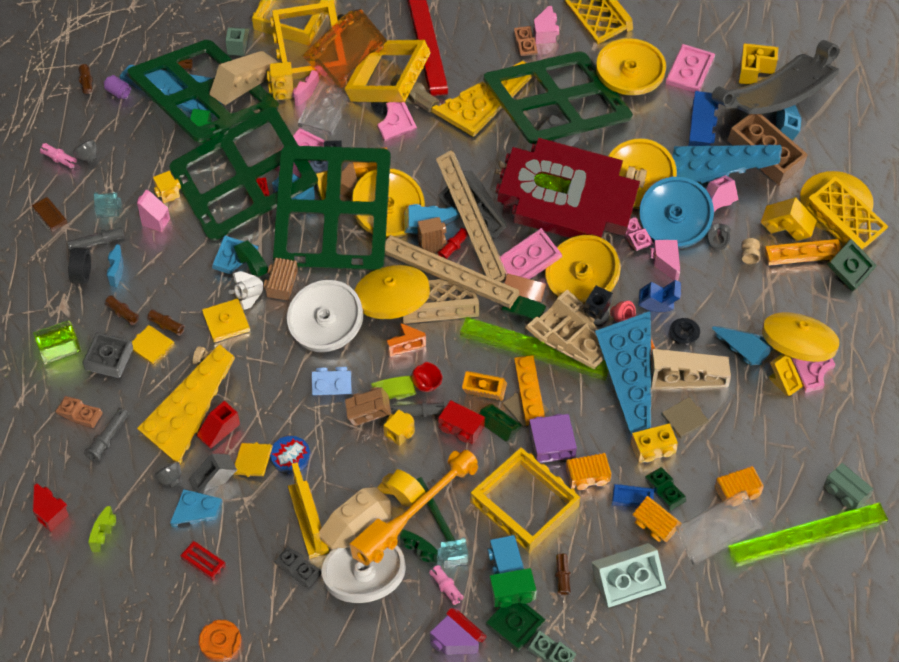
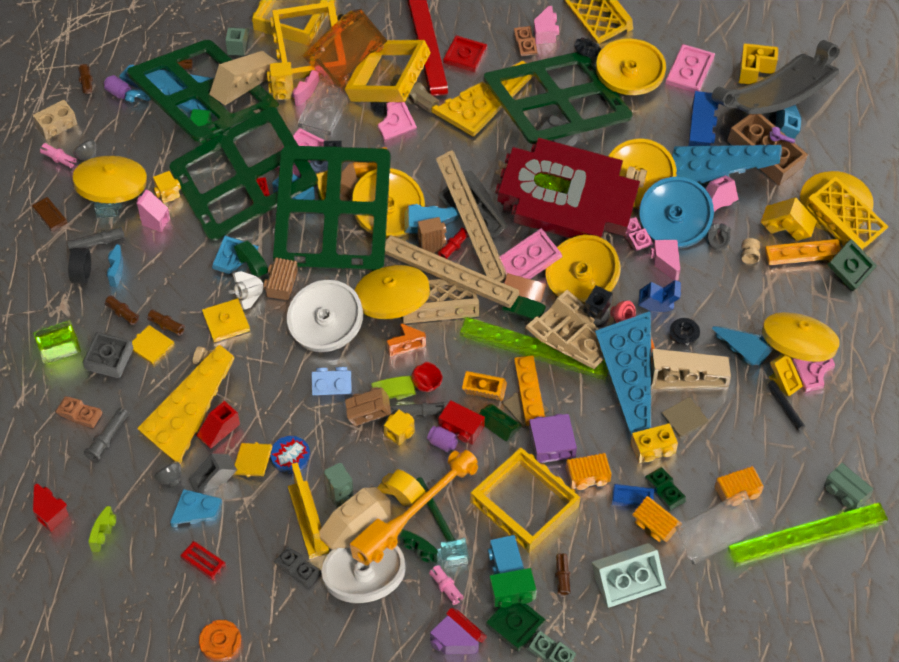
(55, 119): none -> tan brick
(109, 179): none -> yellow dish
(131, 94): none -> dark azure arm
(338, 484): none -> sand green brick
(442, 438): none -> medium lavender brick
(465, 53): none -> red tile
(587, 47): none -> black gear
(775, 135): none -> medium lavender hand
(786, 405): none -> black bar

